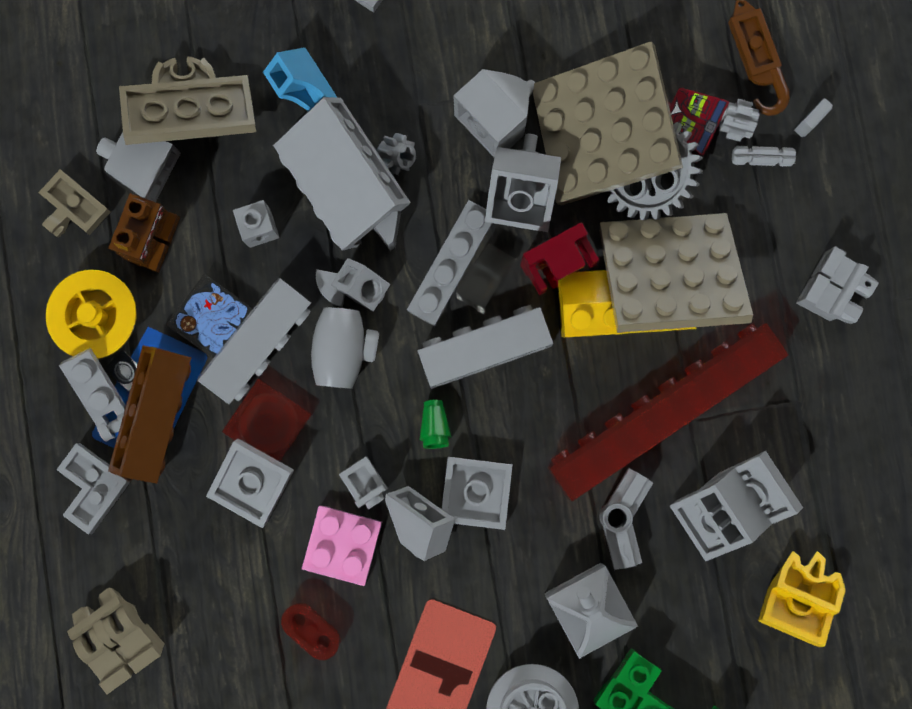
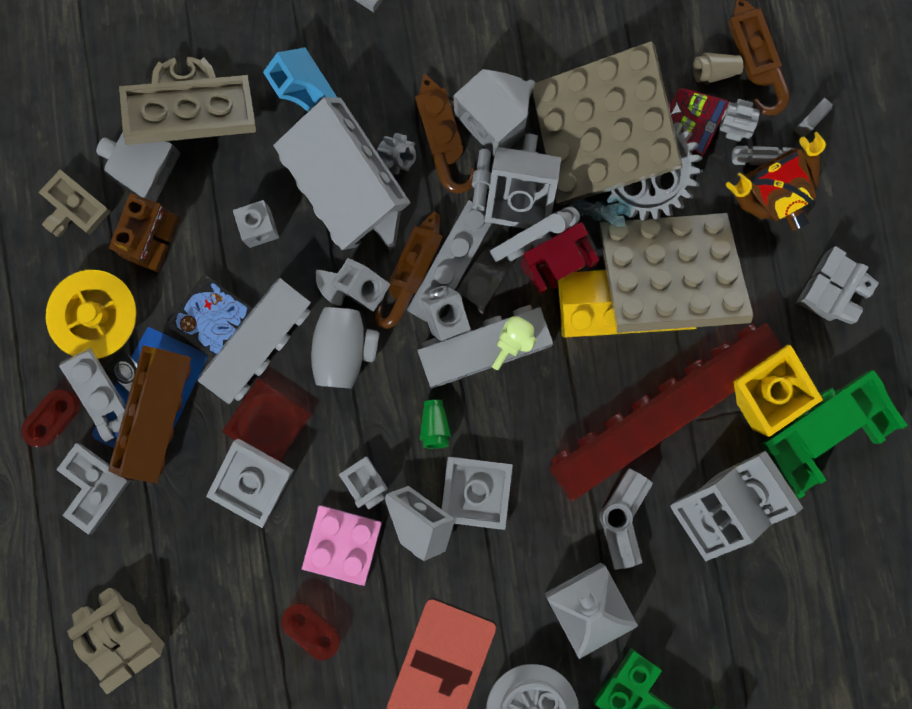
(50, 416): none -> clear red plate
(411, 269): none -> reddish brown plate
(441, 133): none -> reddish brown plate
(456, 319): none -> light grey brick
(481, 180): none -> light grey bar
(515, 337): none -> yellowish green piece
(536, 234): none -> light grey plate
(599, 210): none -> clear light blue piece
(715, 67): none -> dark tan cone
(775, 392): none -> yellow slope
(783, 184): none -> torso
(803, 599): yellow plate -> none
(837, 416): none -> green bracket

